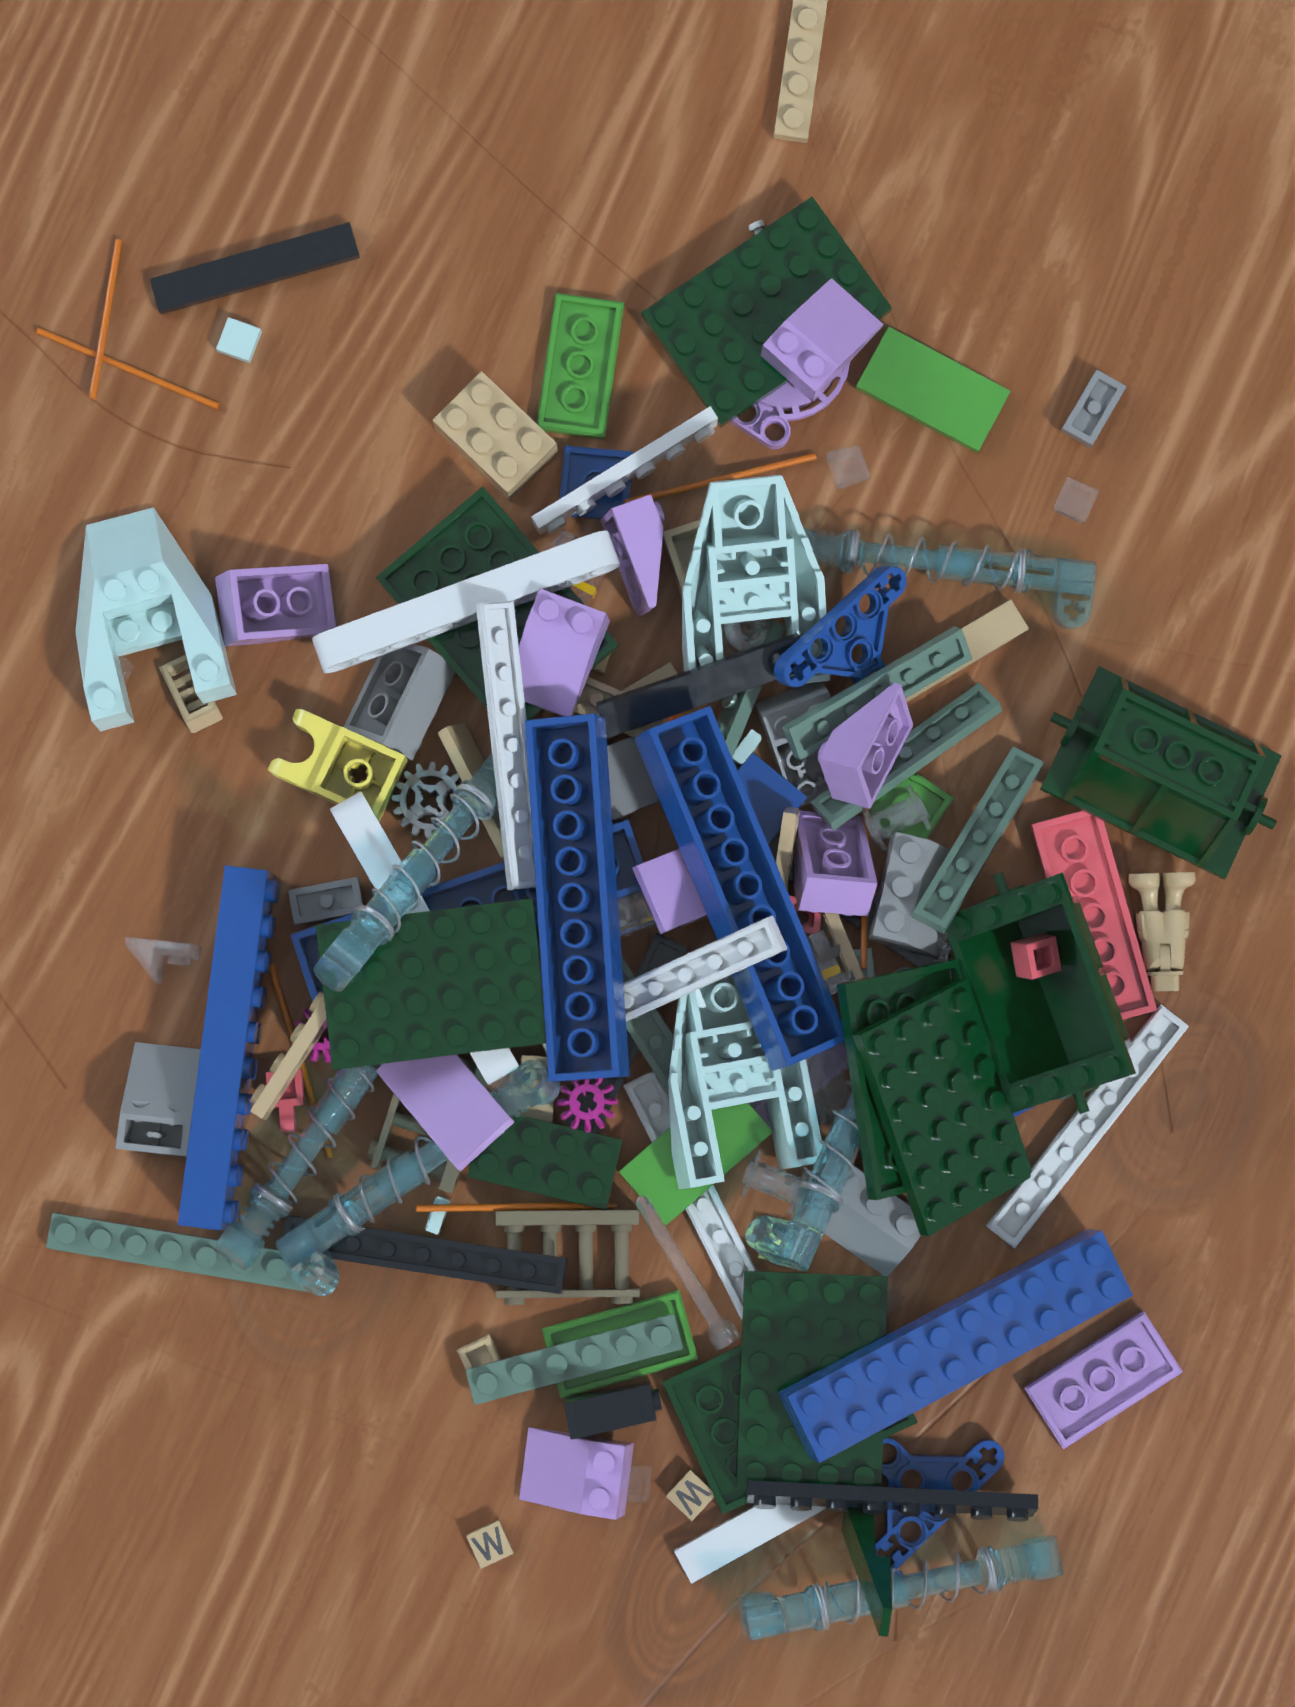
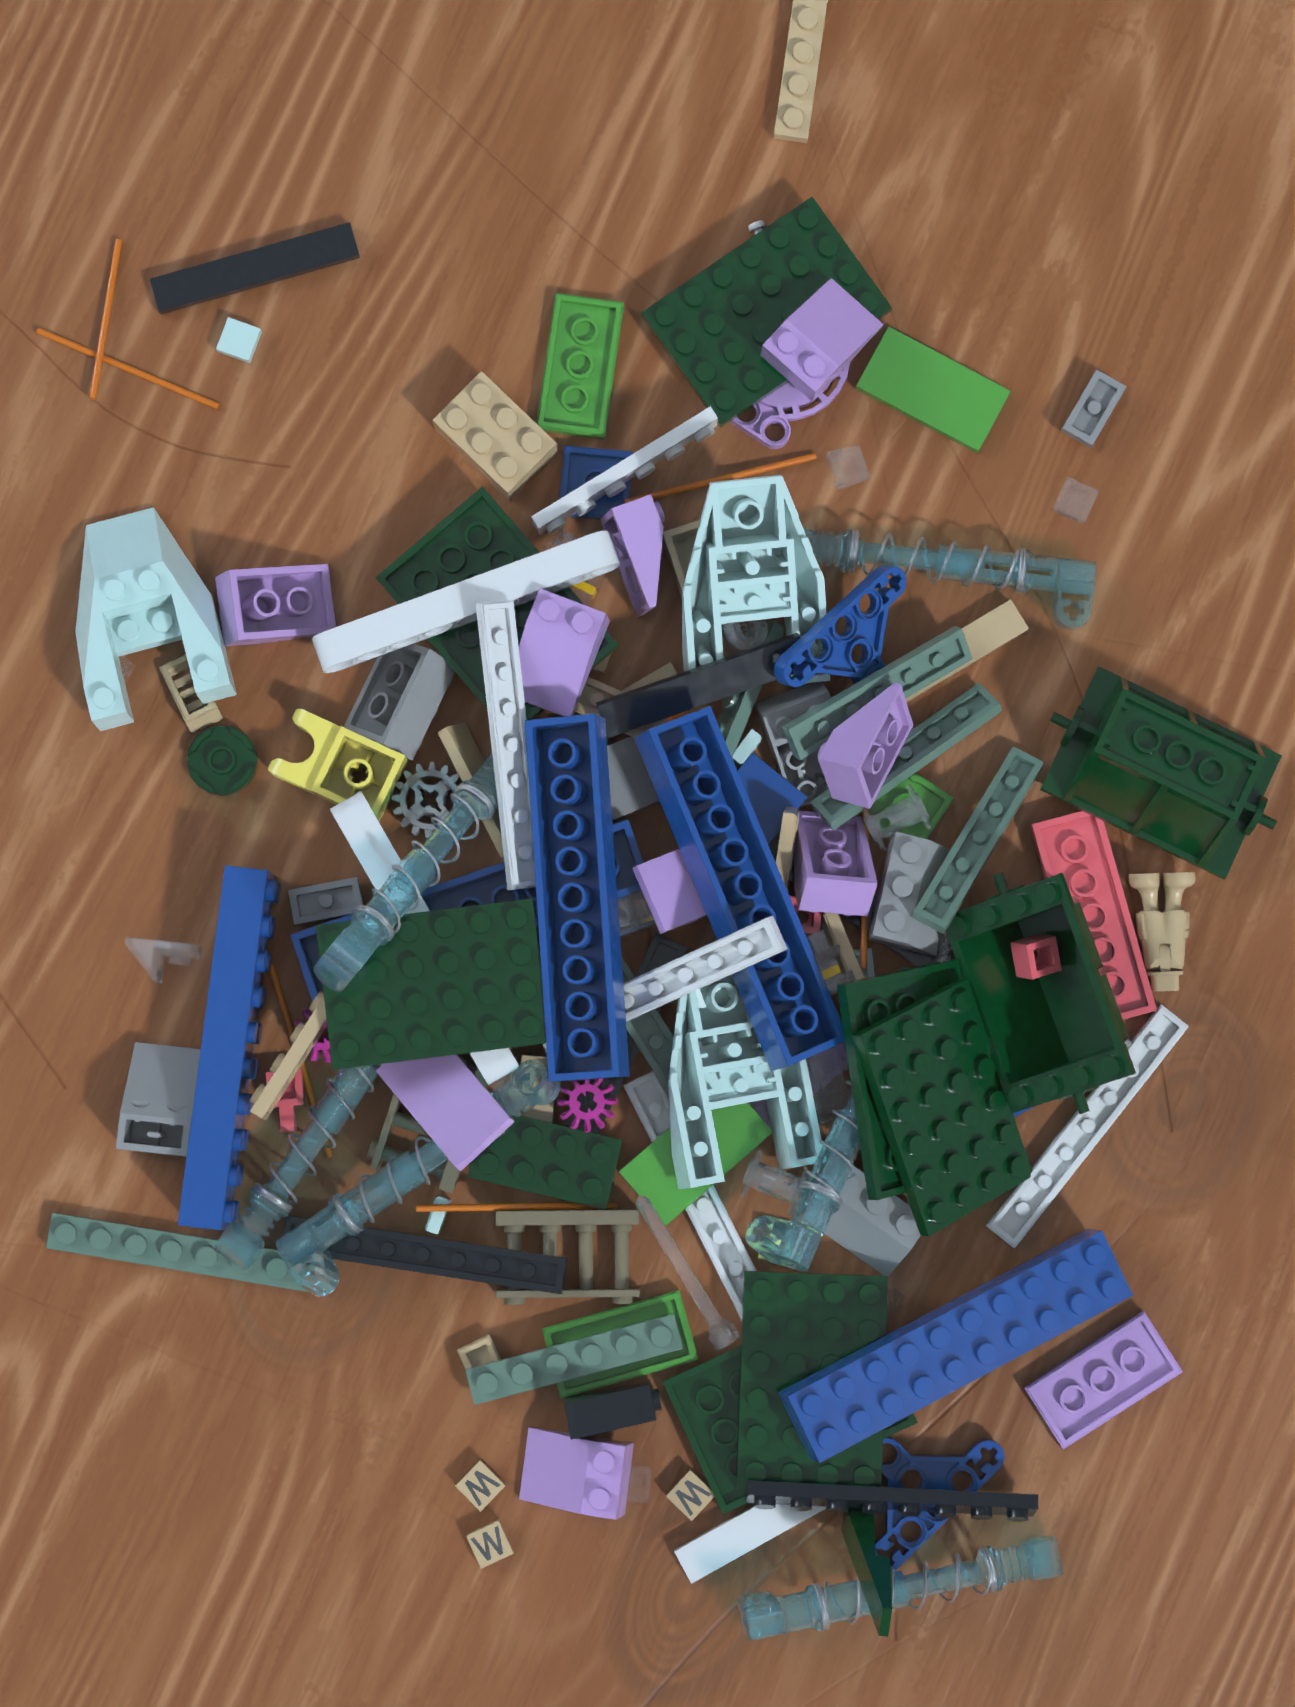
(222, 760): none -> dark green tile
(480, 1485): none -> tan tile

